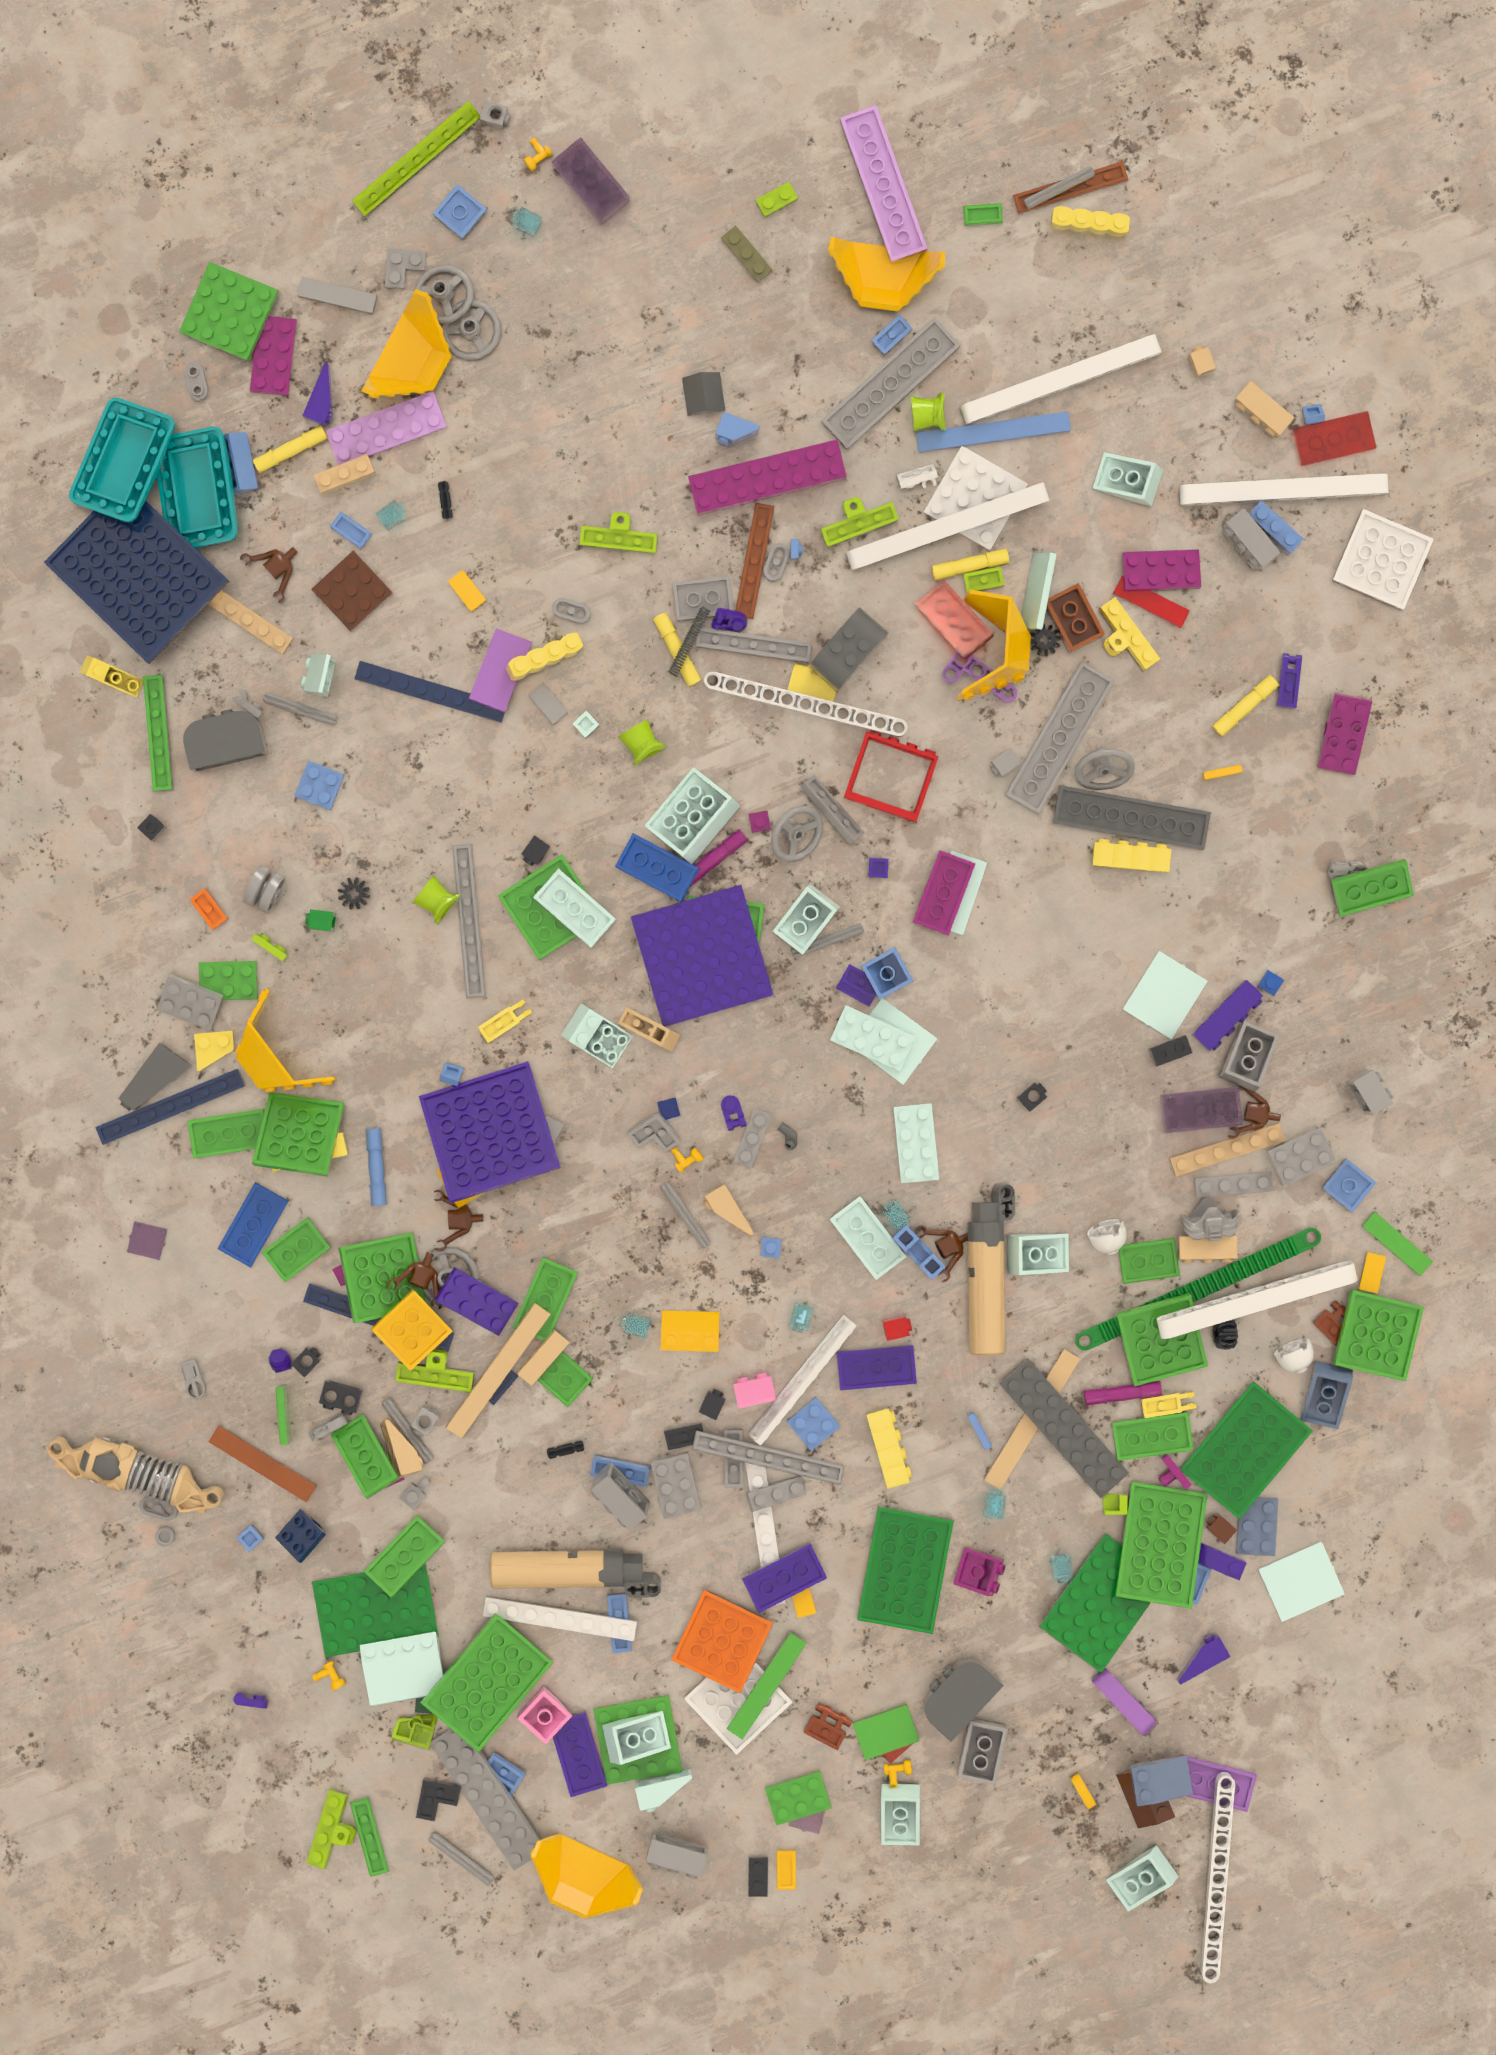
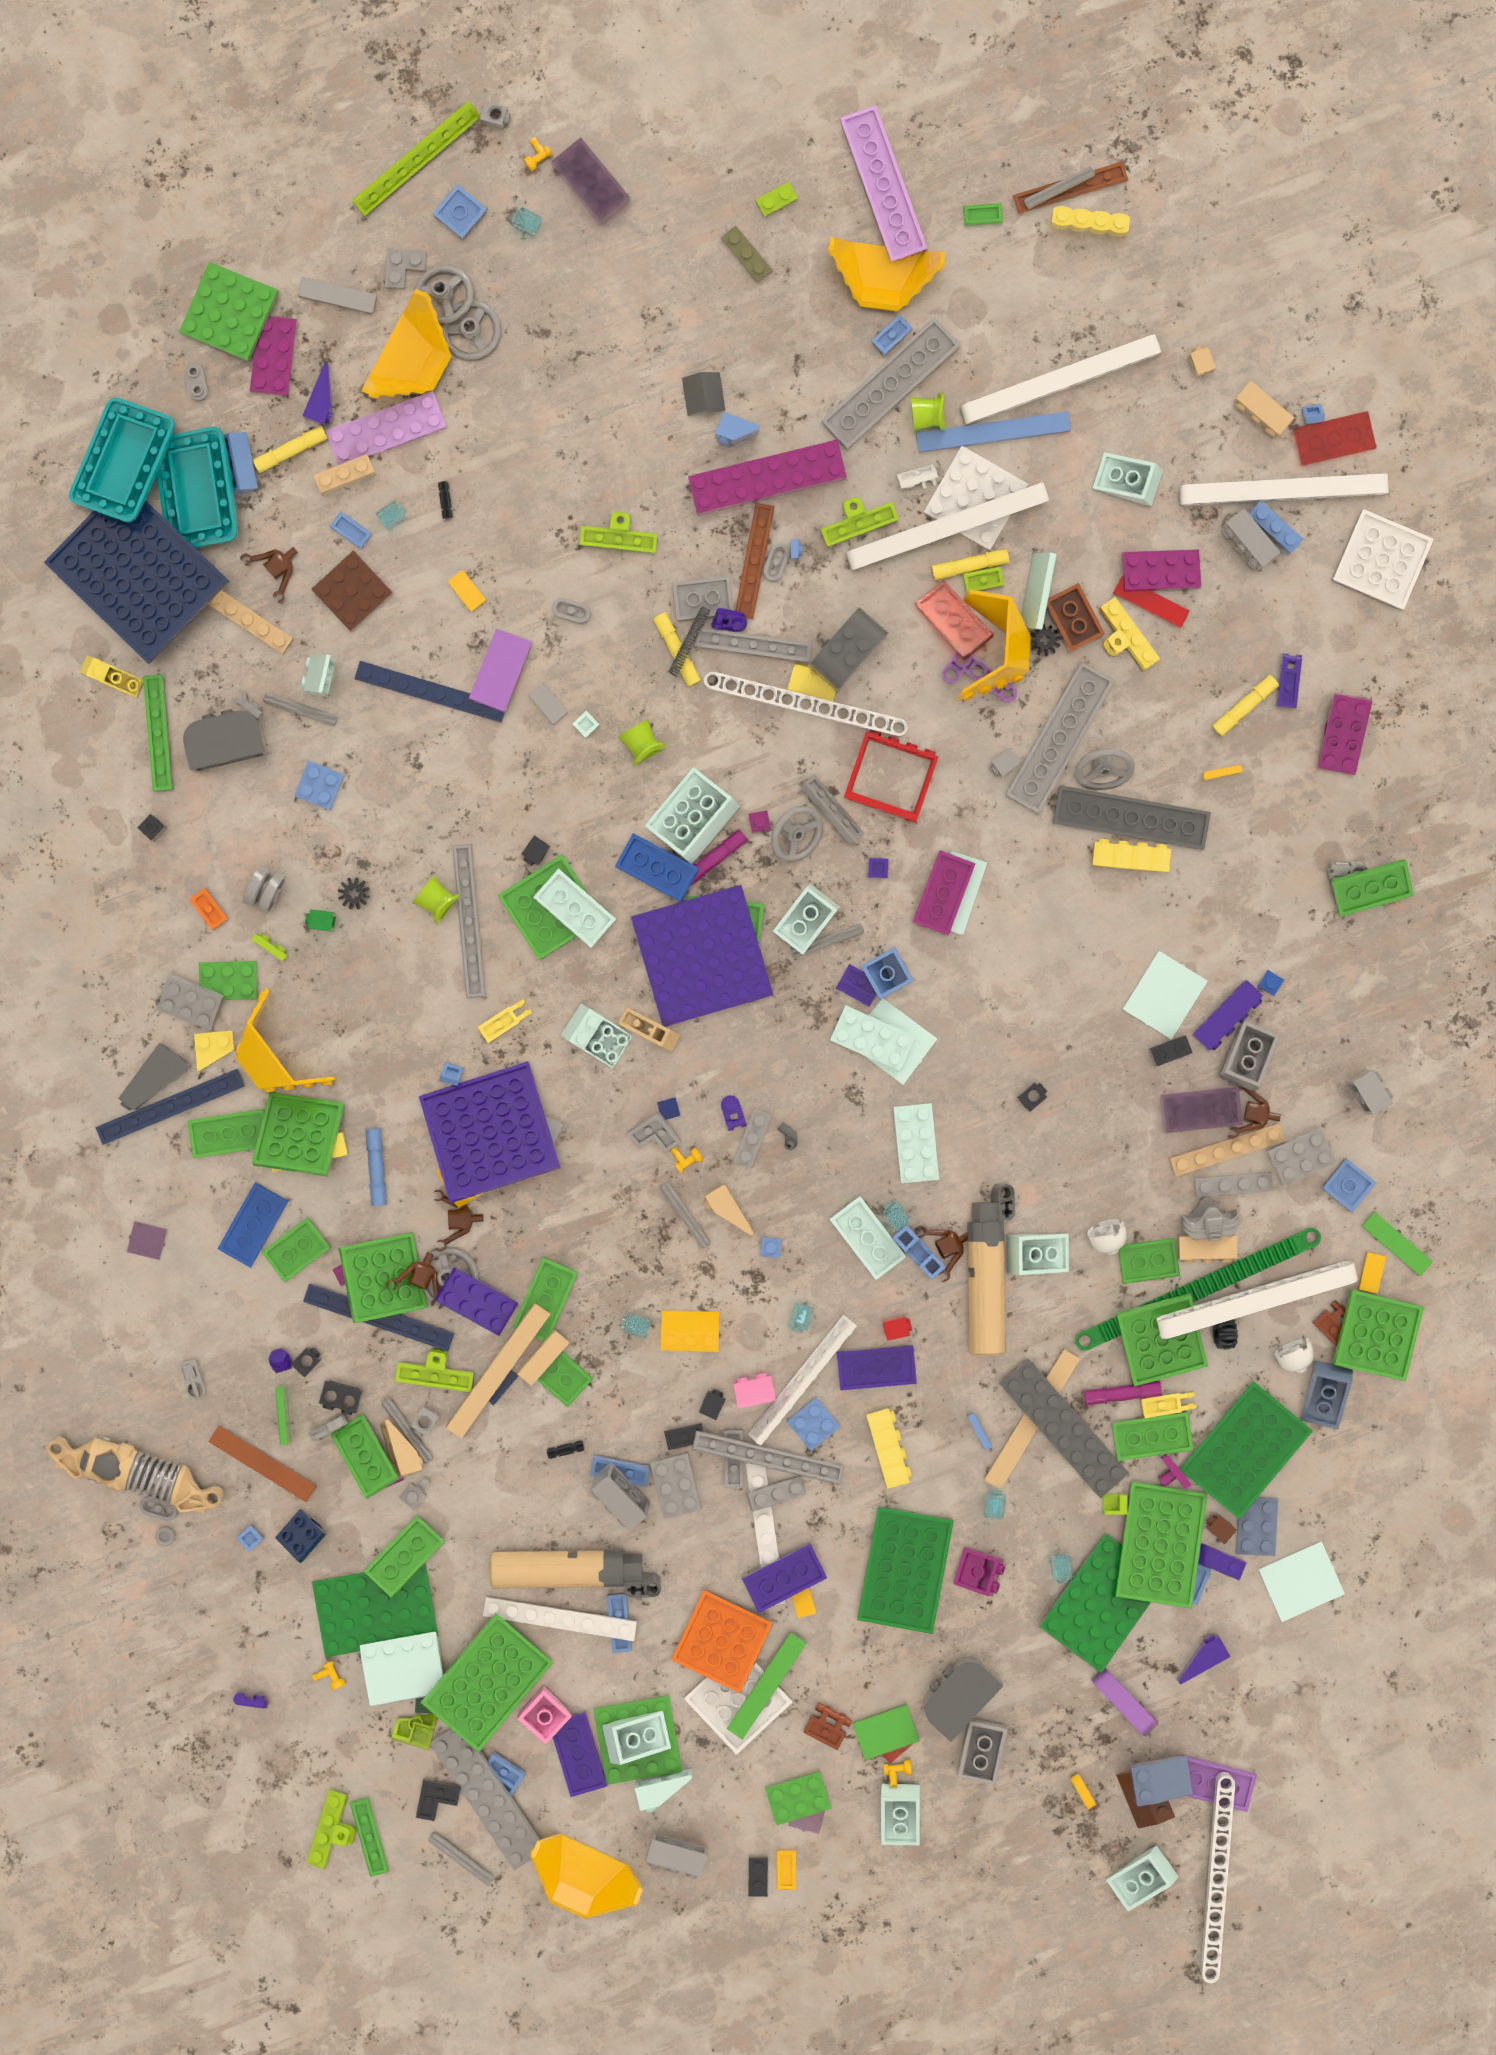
(411, 1330): yellow plate -> none
(540, 657): light yellow brick -> none

